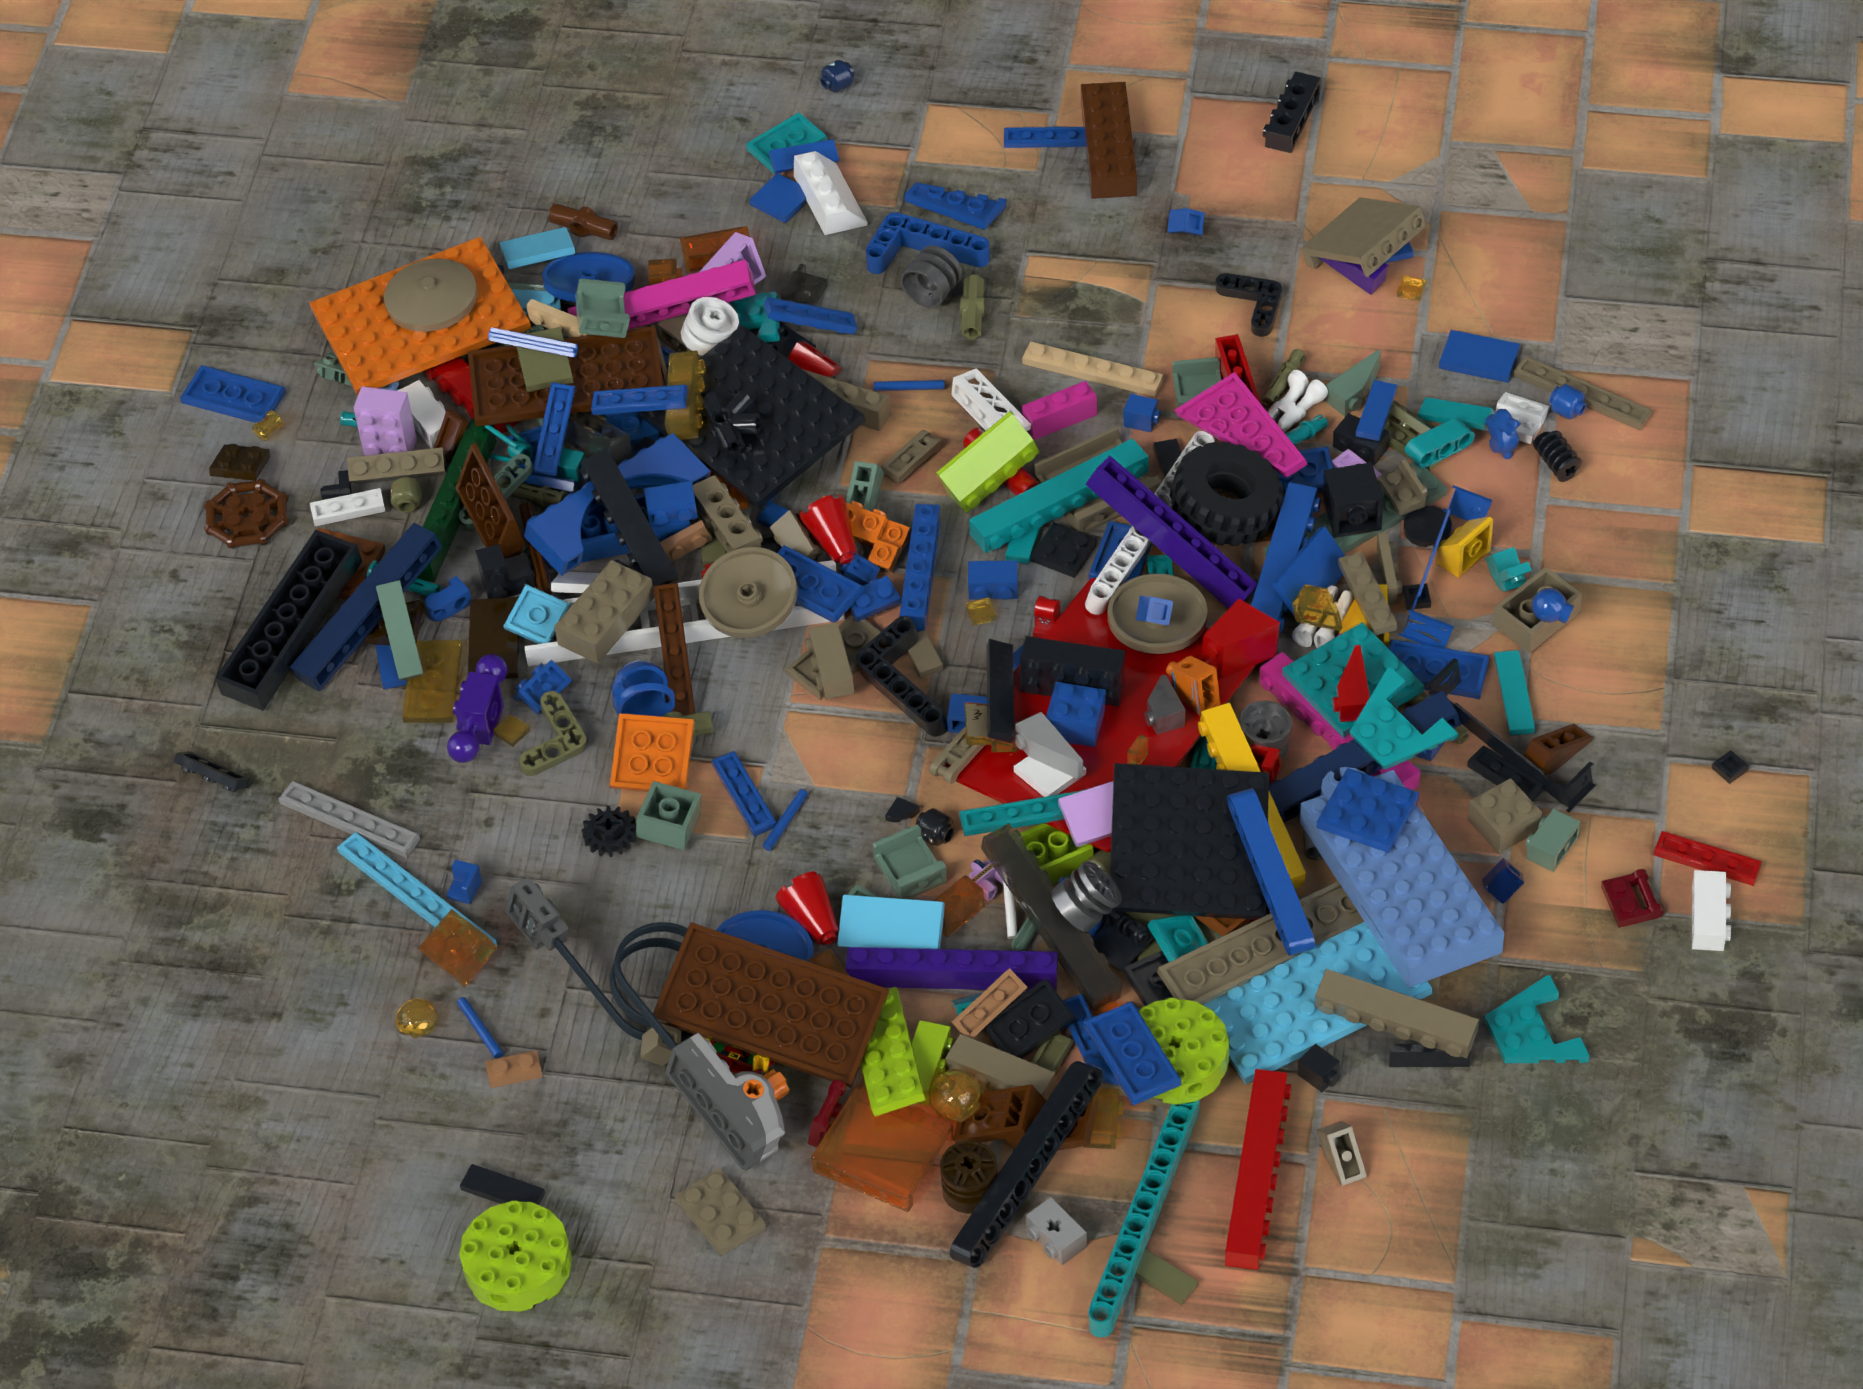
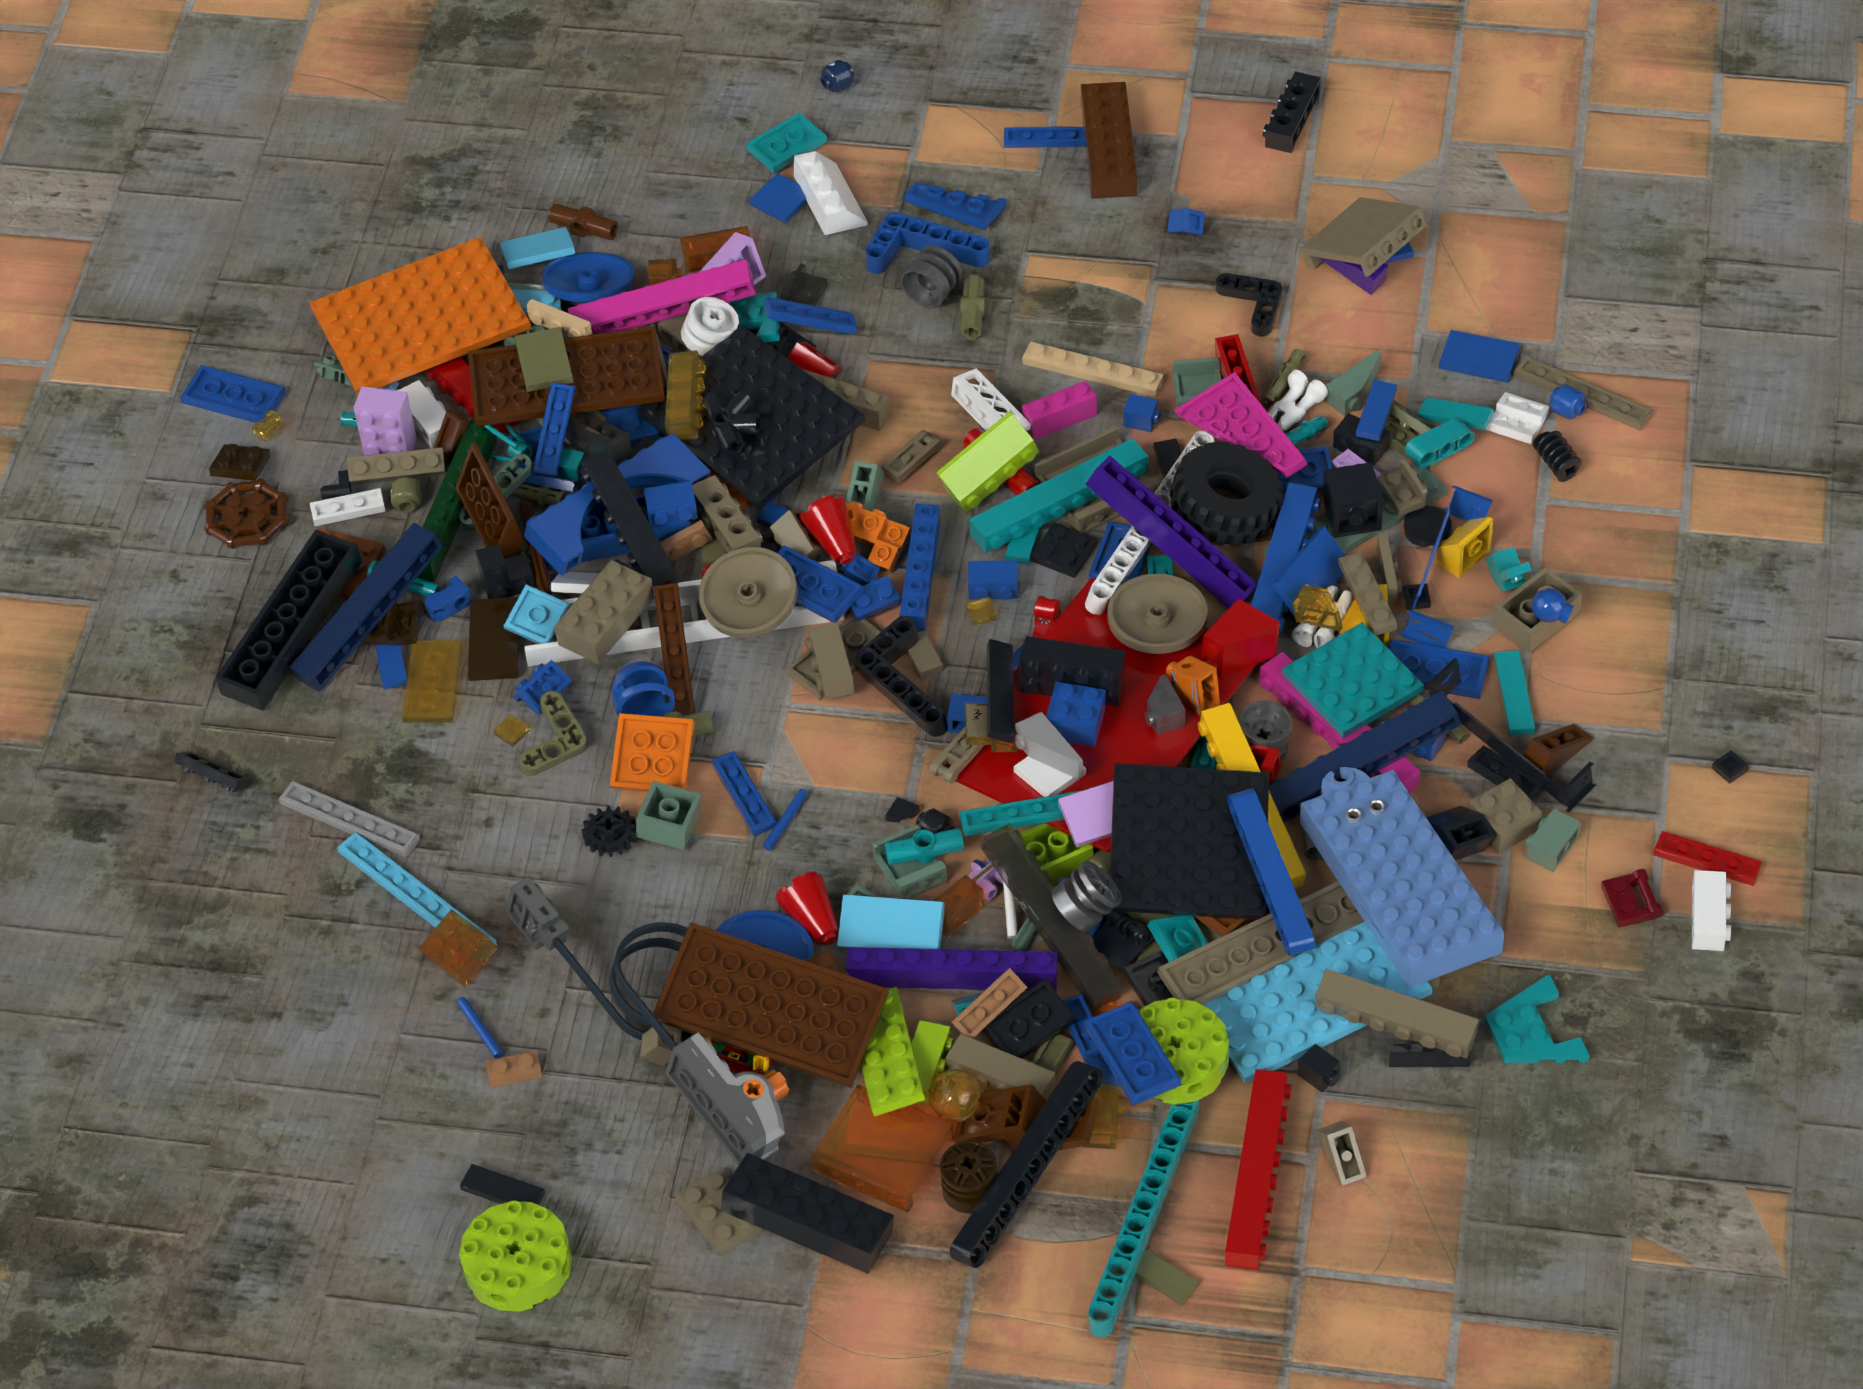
(399, 630): sand green tile -> none
(416, 1018): clear yellow hair -> none
(430, 295): dark tan dish -> none
(465, 883): blue panel -> none
(478, 708): dark purple brick -> none
(533, 342): axle -> none
(601, 308): sand green panel -> none
(639, 399): blue tile -> none
(783, 158): blue tile -> none
(807, 1213): none -> black brick
(829, 1110): dark red plate -> none
(909, 385): blue bar -> none
(924, 846): none -> teal piece
(1056, 1231): light grey brick -> none
(1138, 750): clear yellow tile -> none
(1154, 610): blue panel -> none
(1352, 688): red slope -> none
(1367, 810): blue plate -> none
(1387, 733): teal wing -> none
(1411, 288): clear yellow tile -> none
(1462, 831): none -> black slope
(1503, 433): blue animal -> none
(1503, 880): clear blue panel -> none

